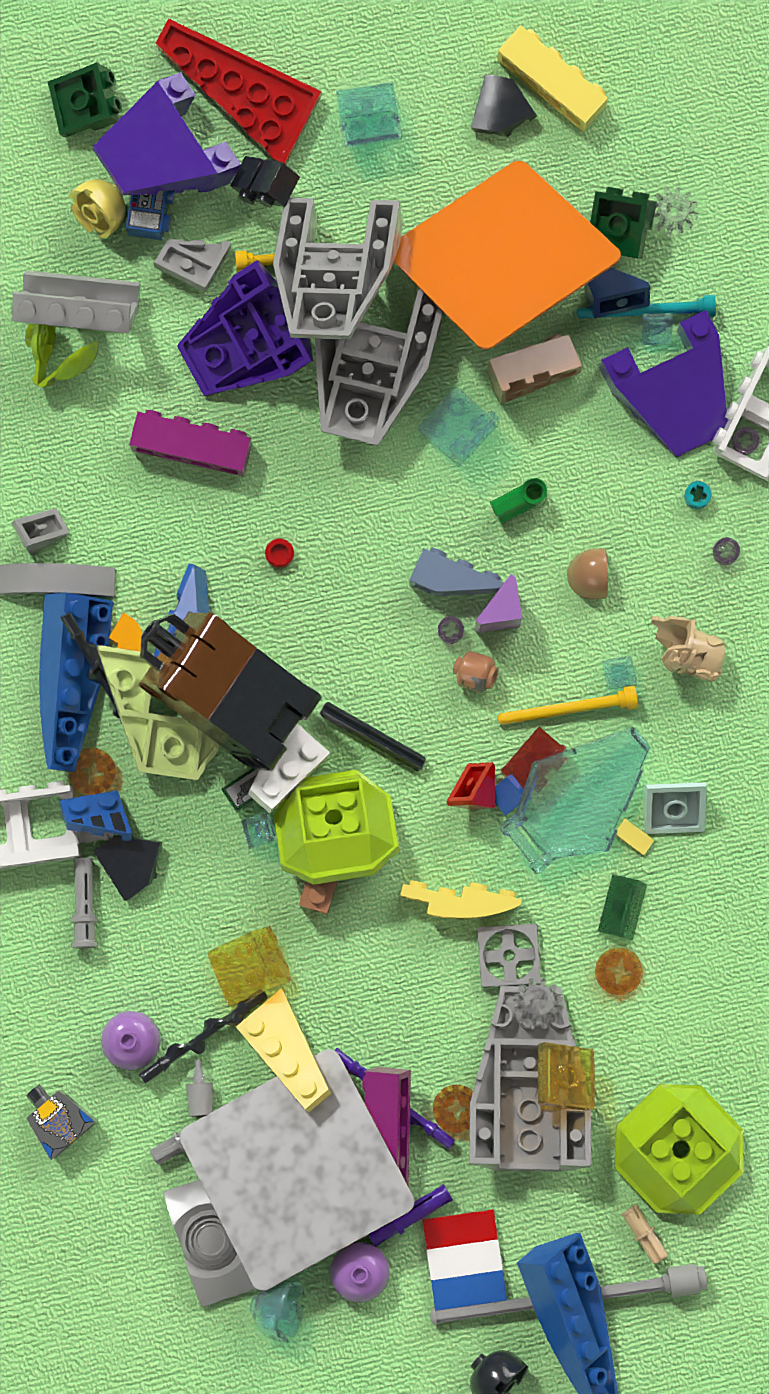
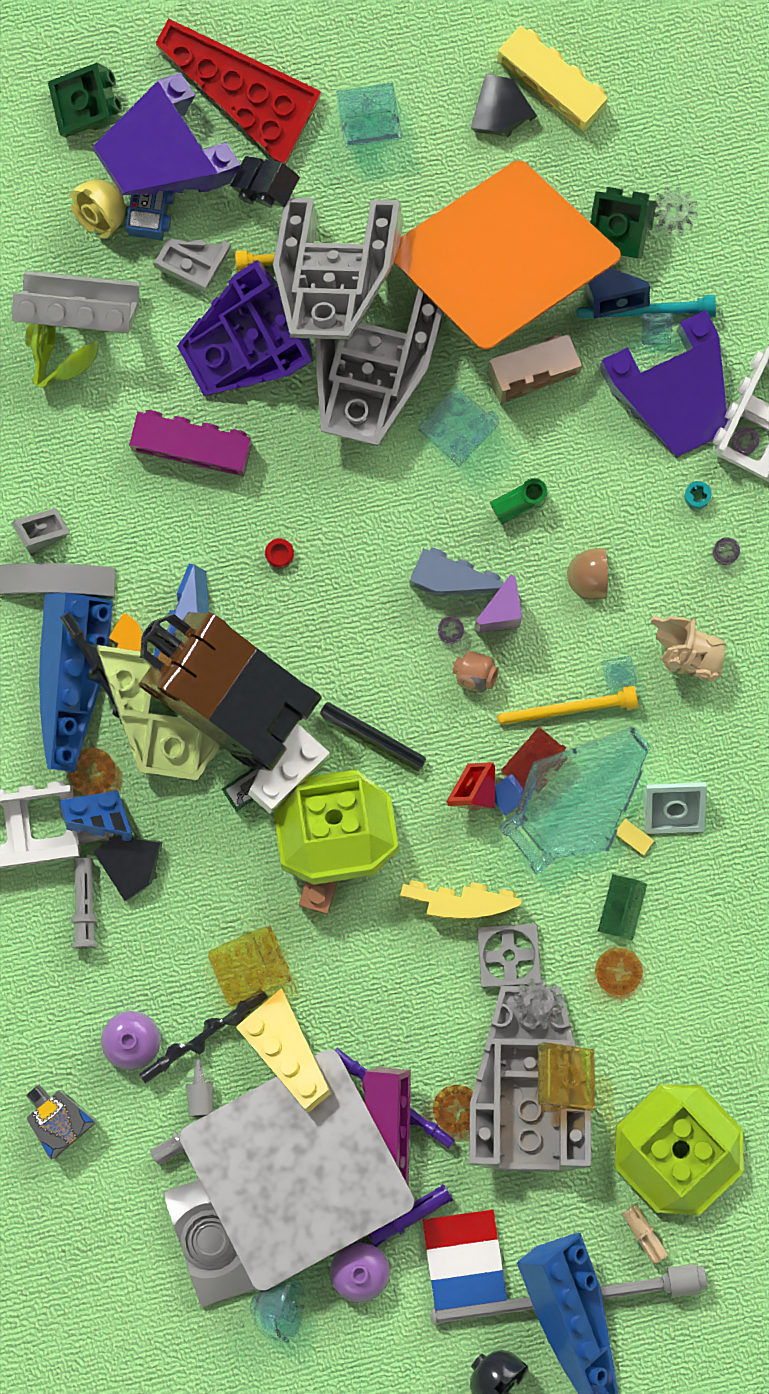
(258, 830): clear light blue plate -> none

